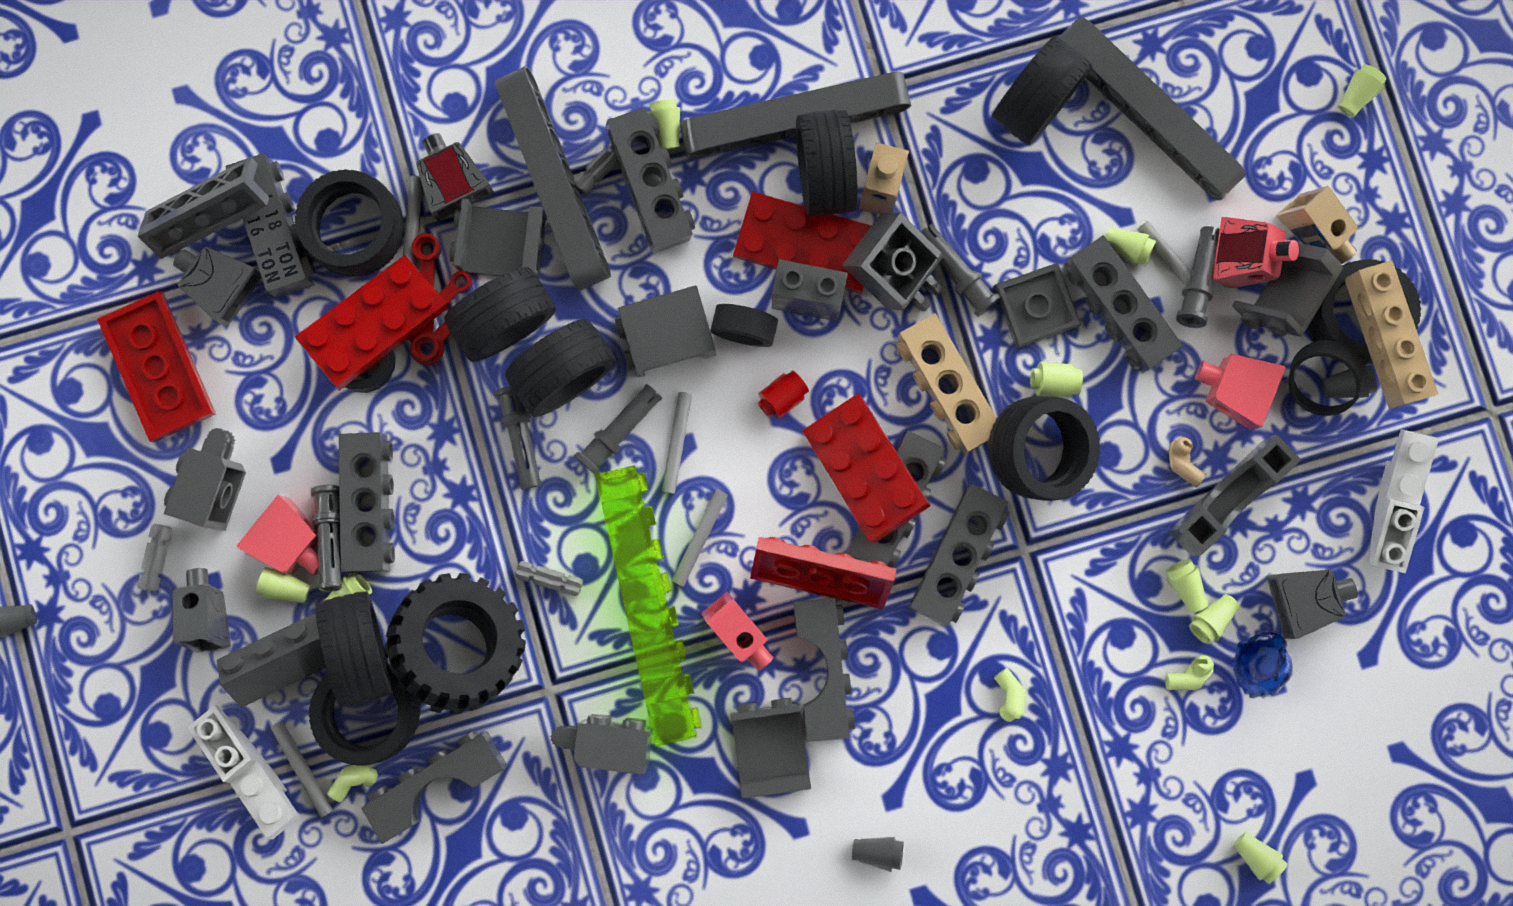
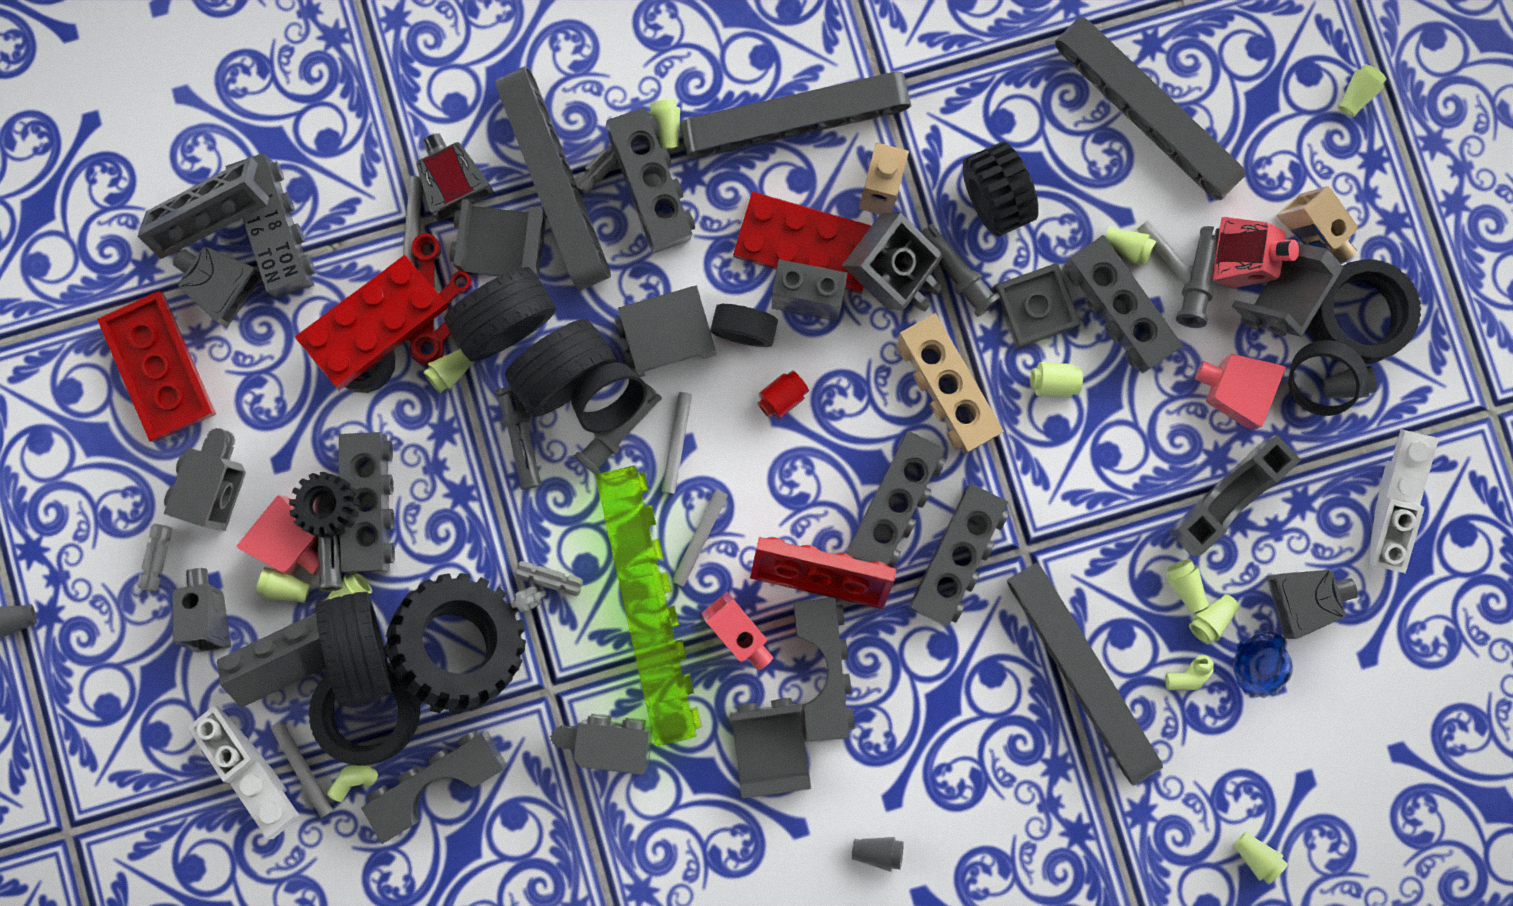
(305, 499): none -> black tyre
(321, 195): black tyre -> none
(447, 370): none -> yellowish green cone
(528, 598): none -> light grey axle
(619, 411): none -> black tyre
(826, 162): black tyre -> none
(866, 468): red plate -> none
(1000, 188): none -> black tyre
(1015, 696): yellowish green arm -> none
(1041, 90): black tyre -> none
(1078, 455): black tyre -> none
(1085, 674): none -> dark grey beam
(1181, 464): tan arm -> none
(1390, 335): tan brick -> none

